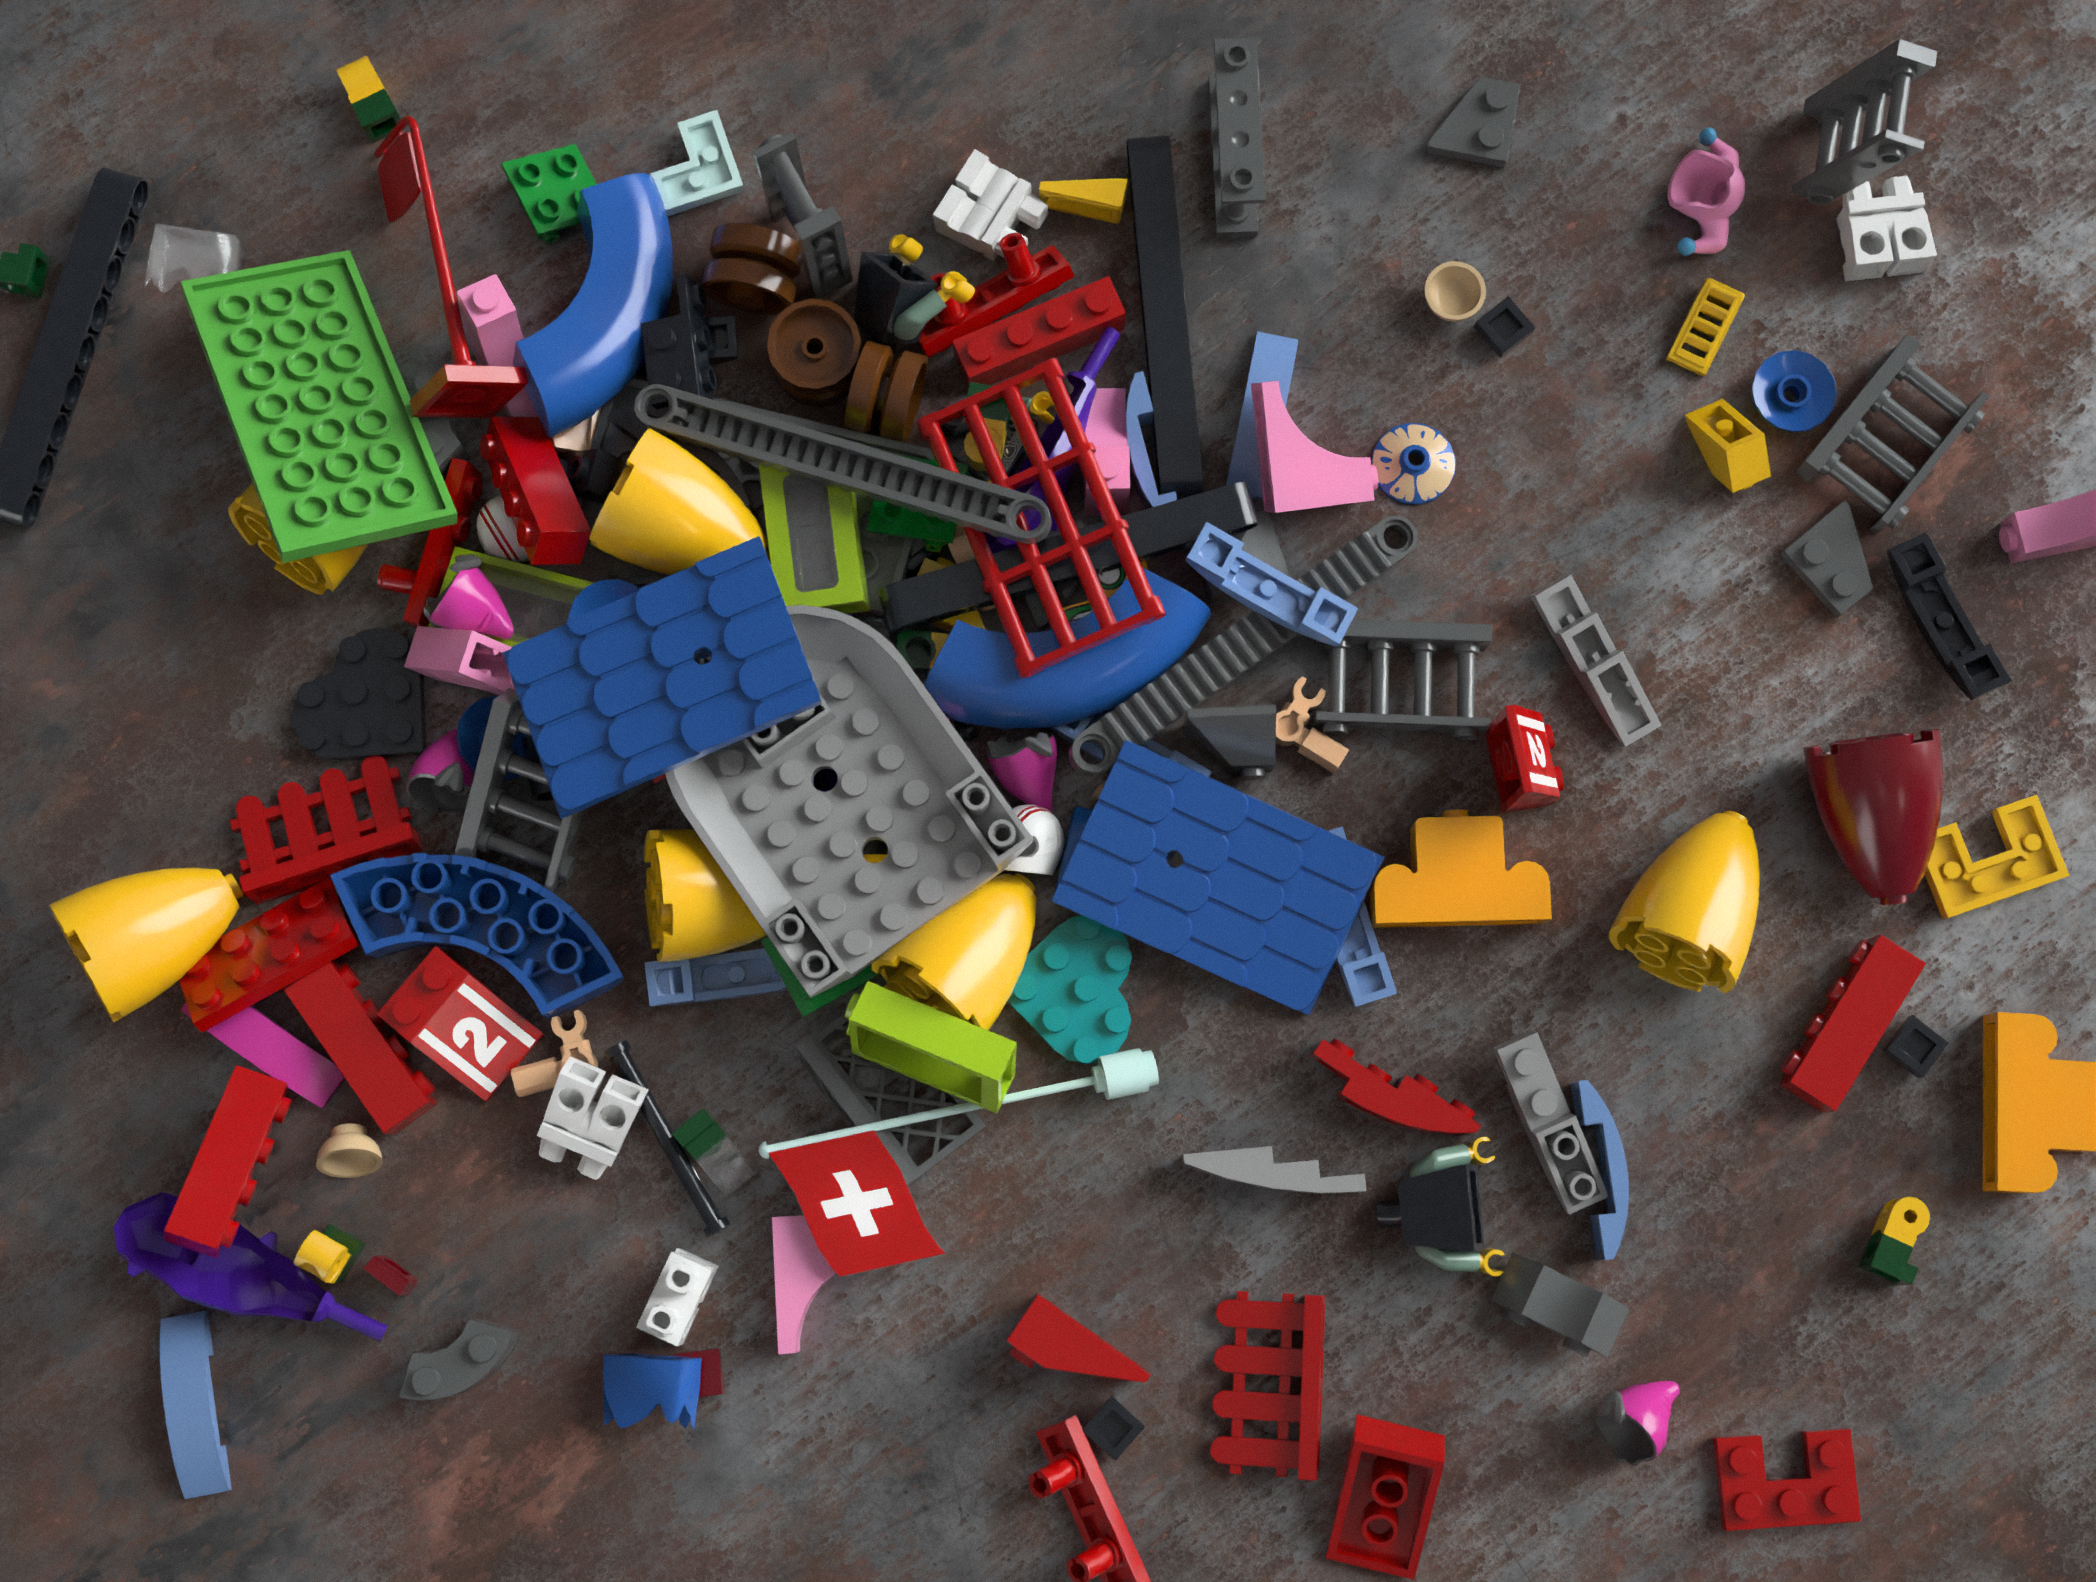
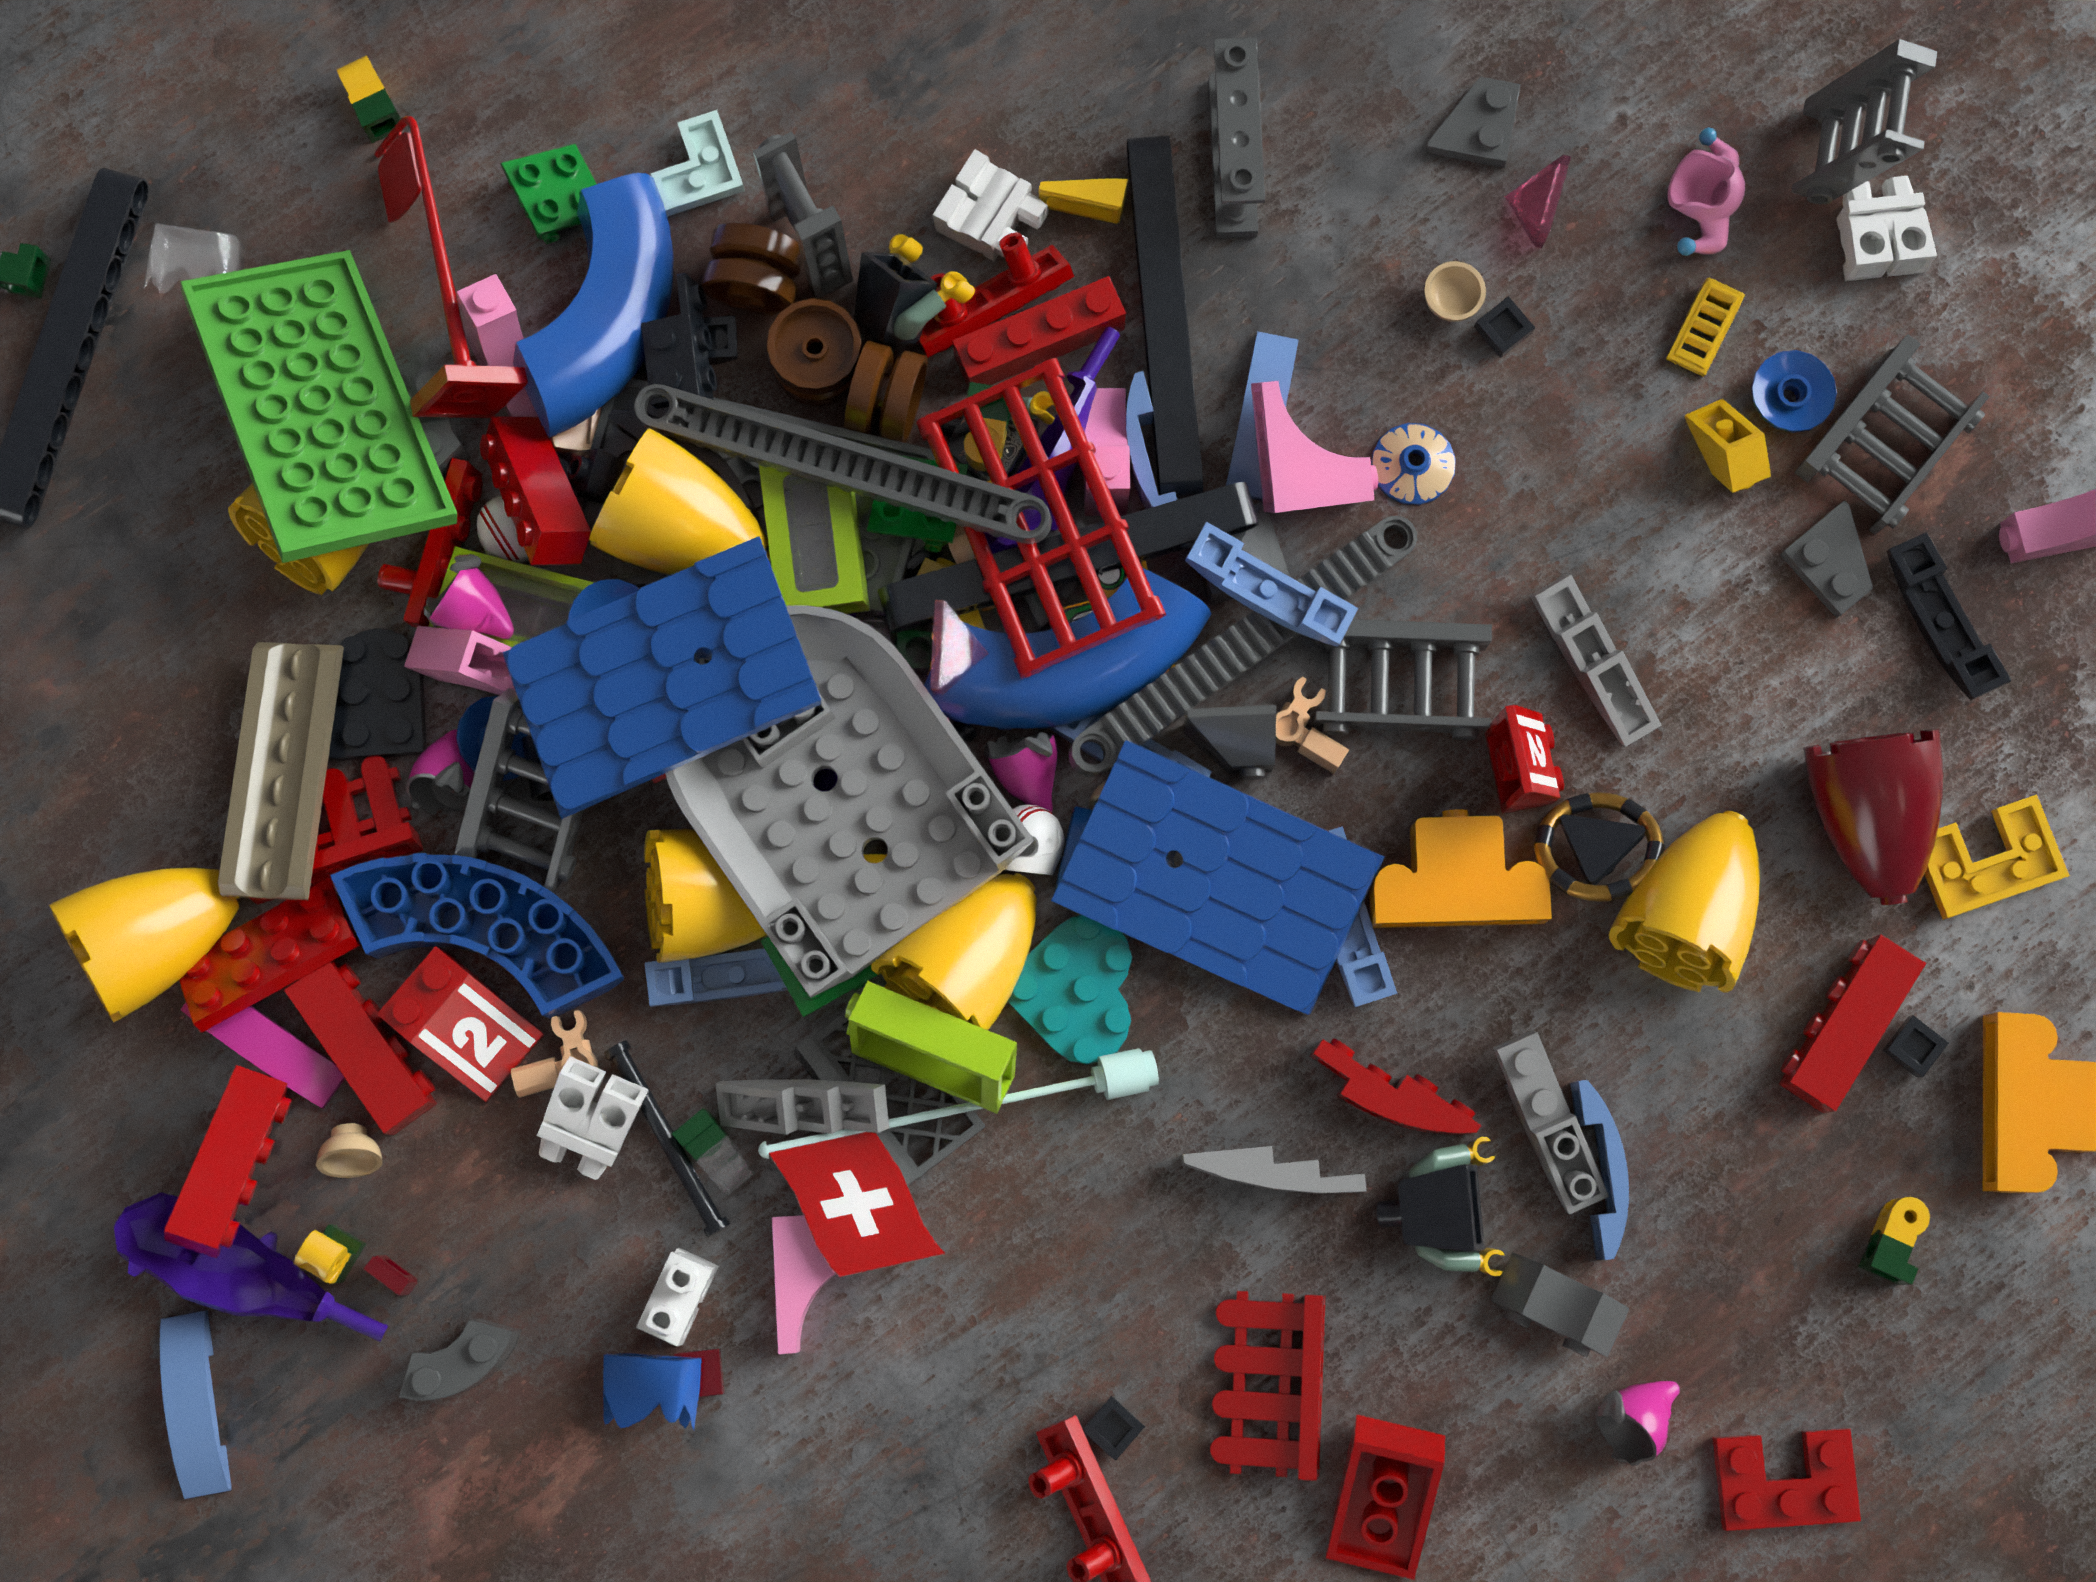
(280, 771): none -> dark tan plate
(802, 1105): none -> light grey slope
(953, 649): none -> slope
(1064, 1344): red slope -> none
(1538, 199): none -> clear pink slope
(1598, 845): none -> piece

